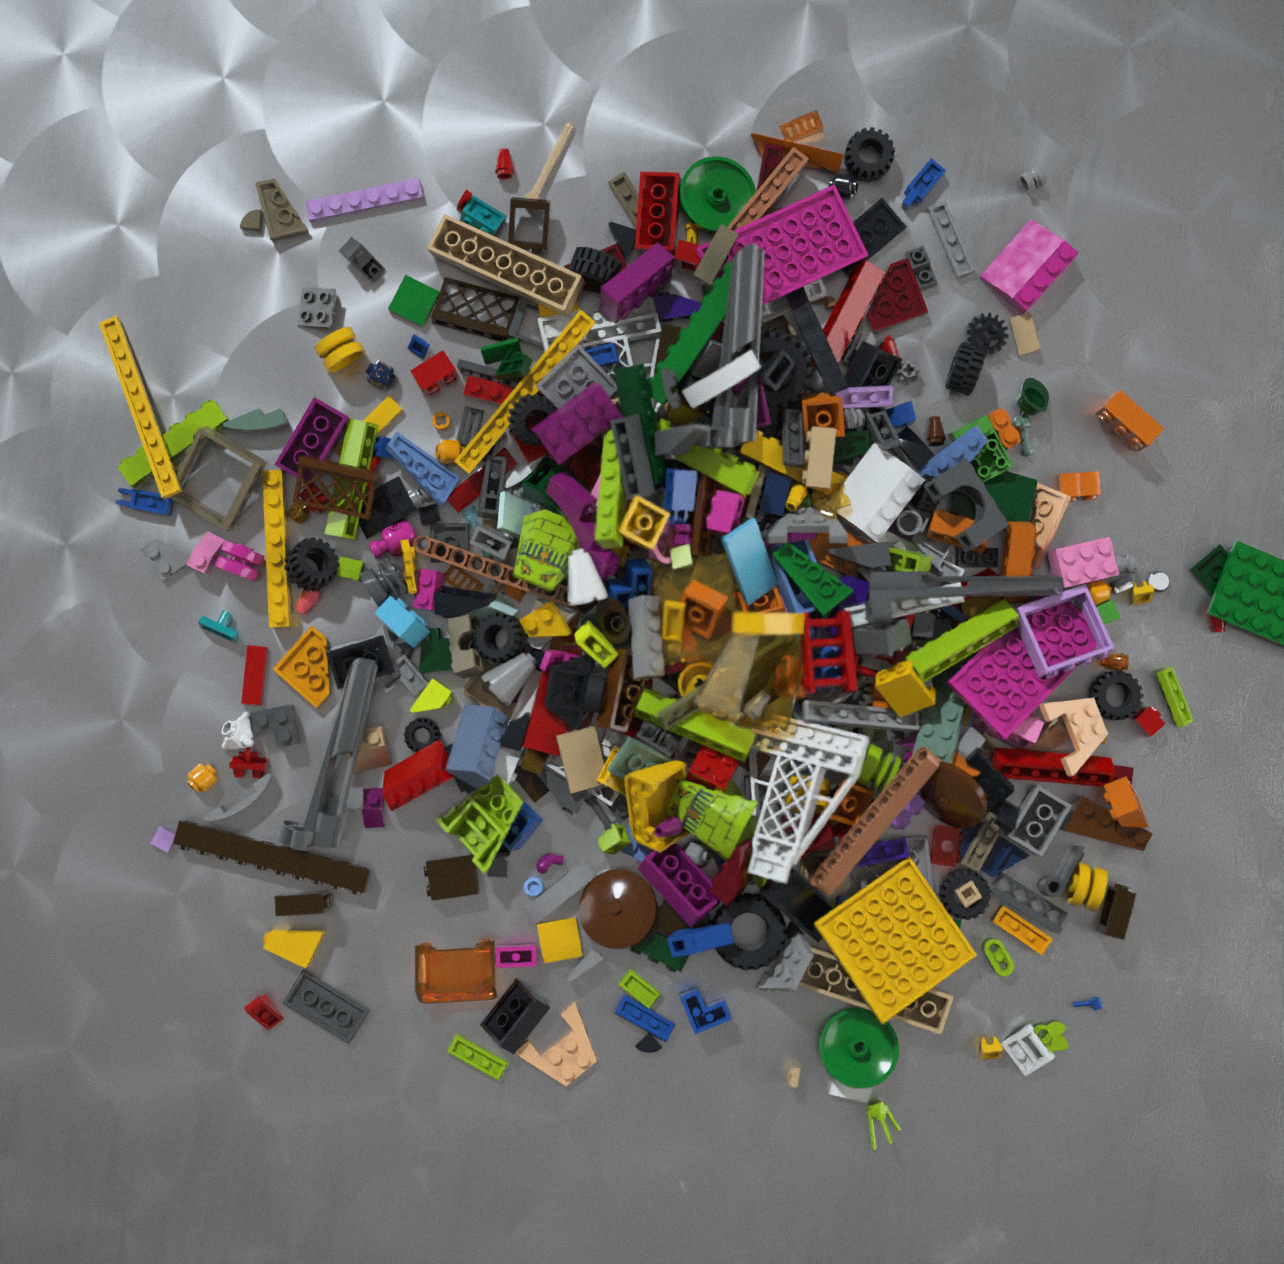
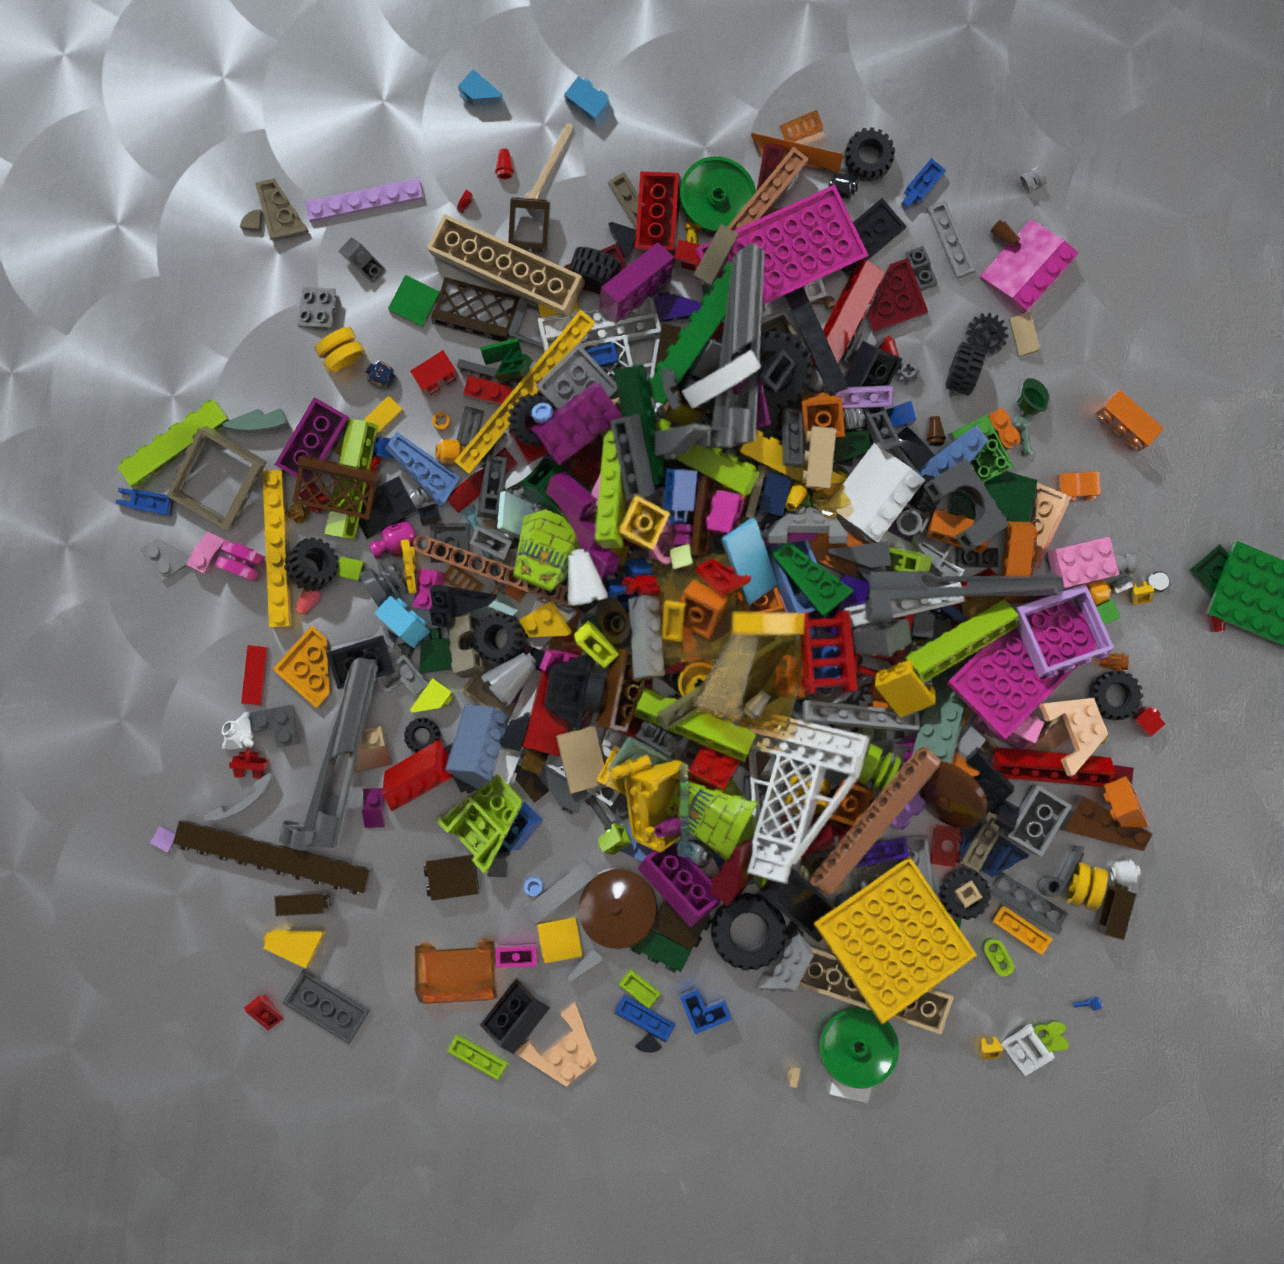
(140, 407): yellow plate -> none
(201, 778): light orange head -> none
(220, 626): teal tile -> none
(419, 346): blue slope -> none
(441, 606): none -> black slope
(478, 90): none -> dark azure slope
(482, 216): teal bracket -> none
(542, 413): none -> light blue tile
(547, 860): magenta arm -> none
(587, 99): none -> dark azure brick
(630, 767): none -> yellow pin
(643, 585): none -> red plate
(684, 848): none -> clear light blue piece
(699, 939): blue slope -> none
(721, 577): none -> red wing
(877, 1110): lime plant -> none
(1004, 233): none -> reddish brown cone
(1125, 872): none -> white head
(1175, 697): lime plate -> none

